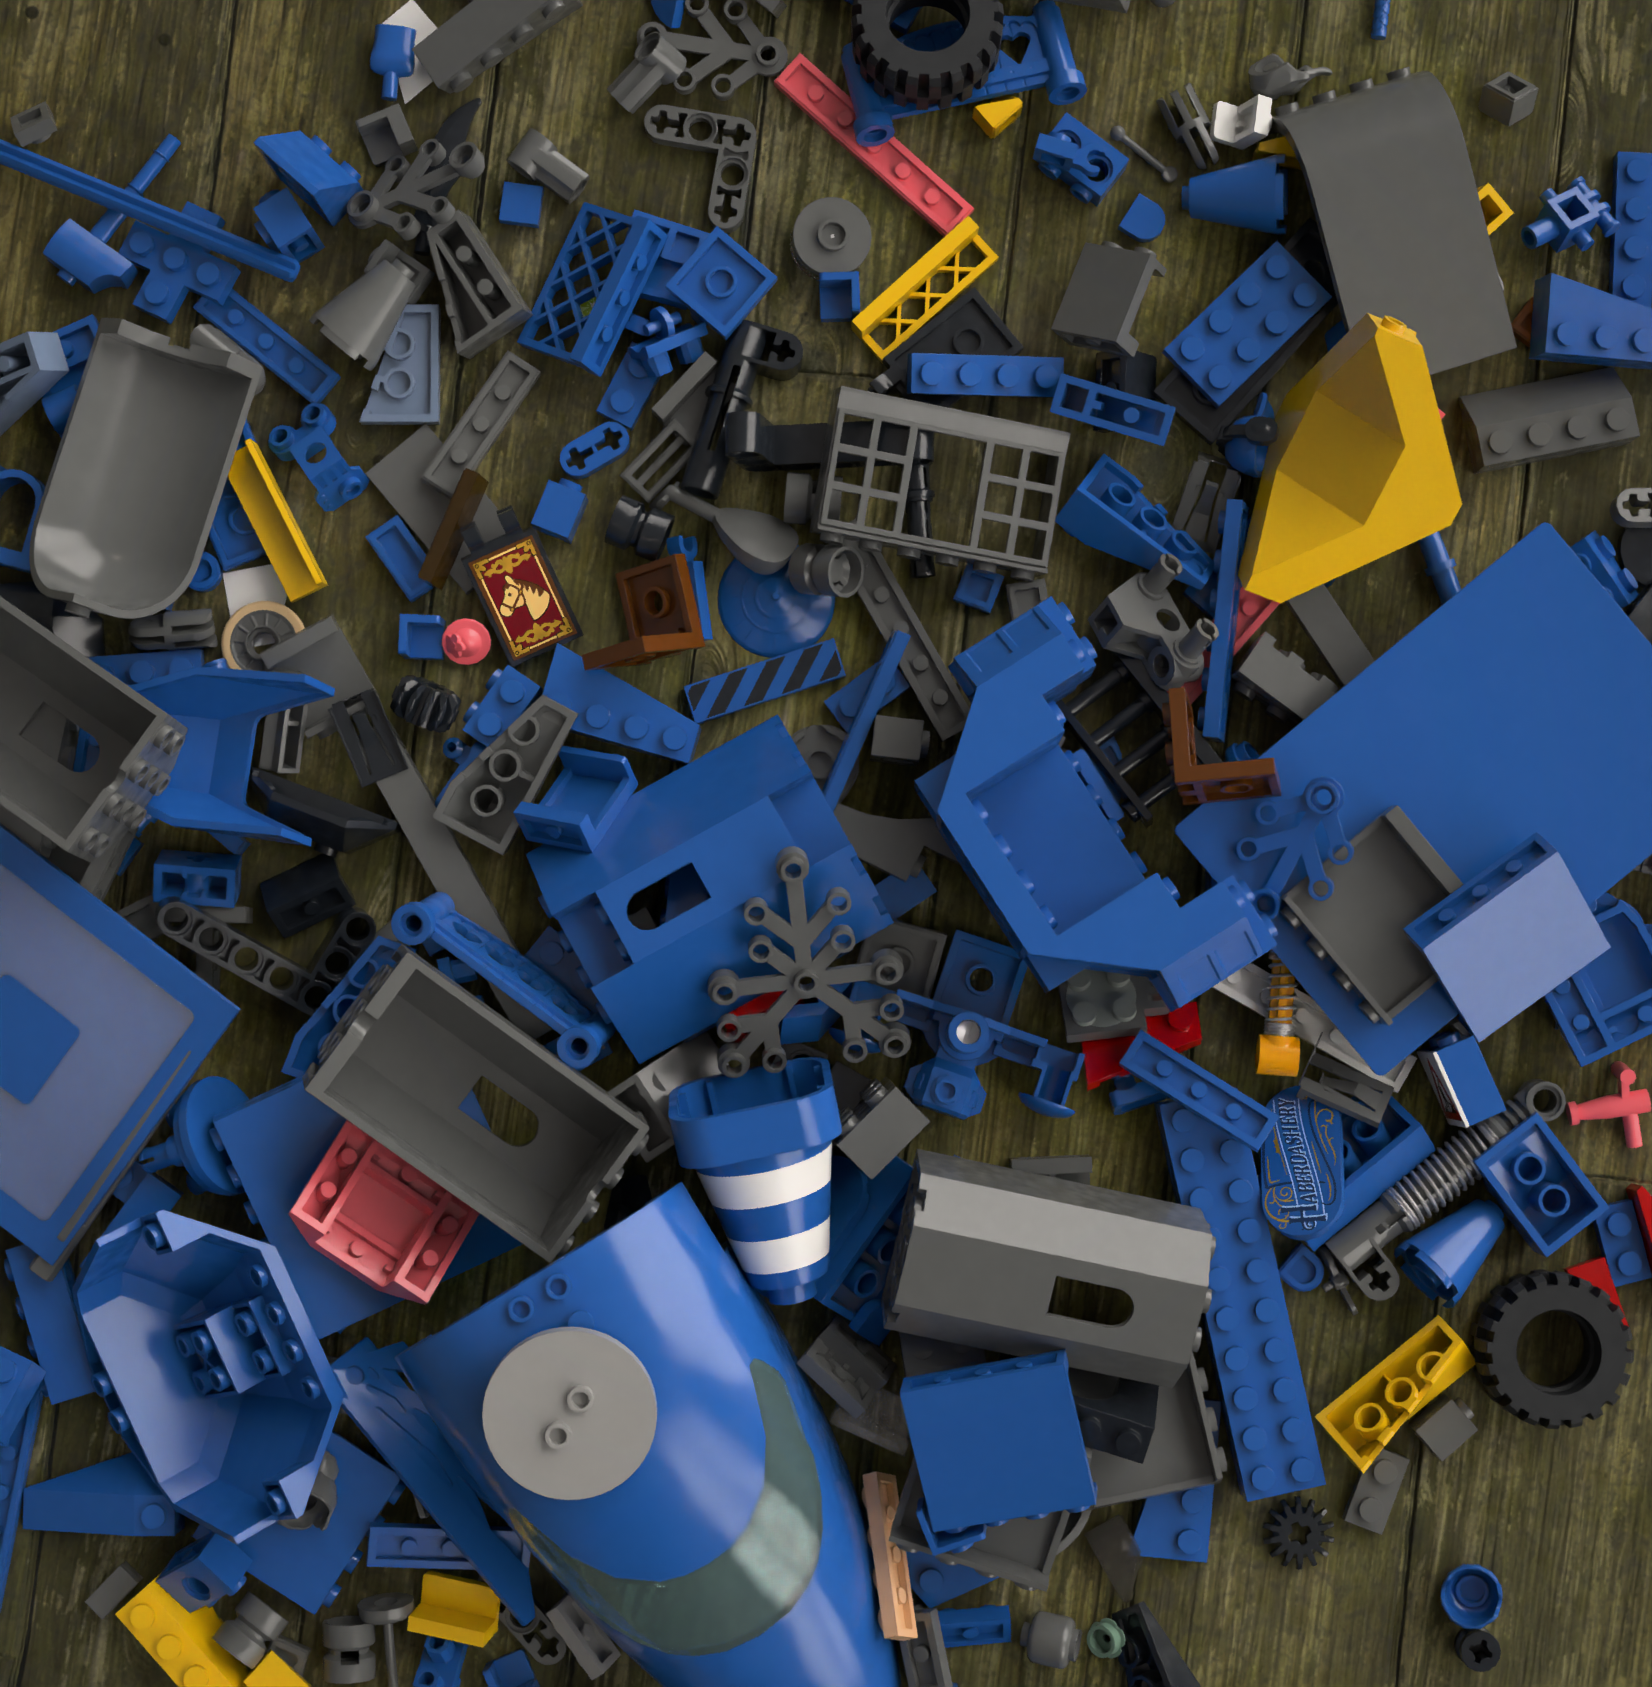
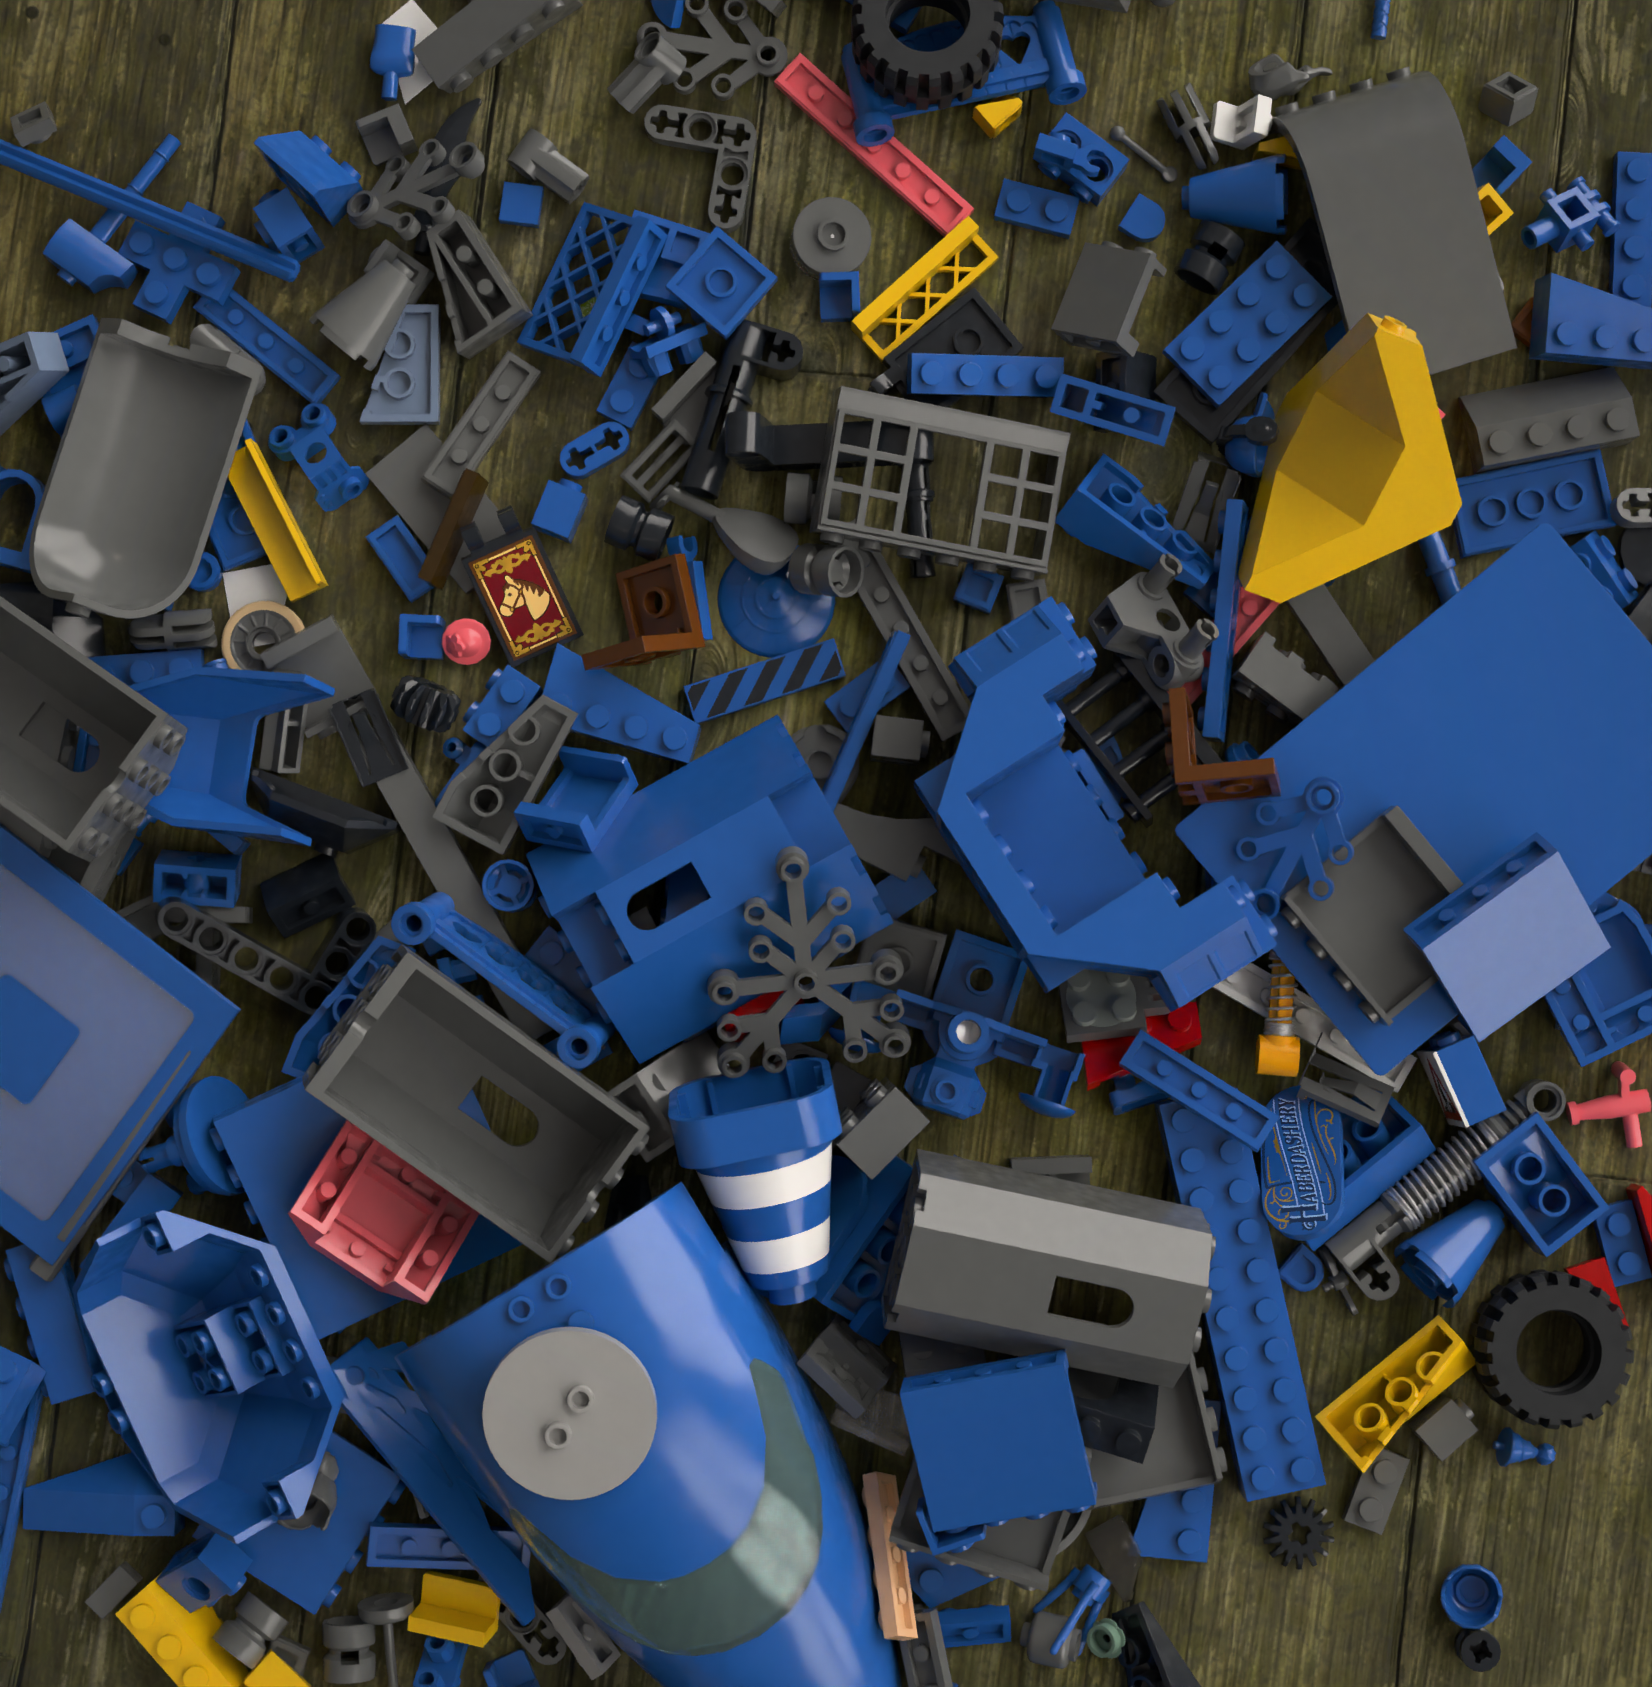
(510, 886): none -> blue wheel
(1036, 208): none -> blue plate
(1091, 1589): none -> blue plant
(1211, 253): none -> black wheel
(1501, 166): none -> blue panel
(1513, 501): none -> blue tile
(1513, 1448): none -> blue piece

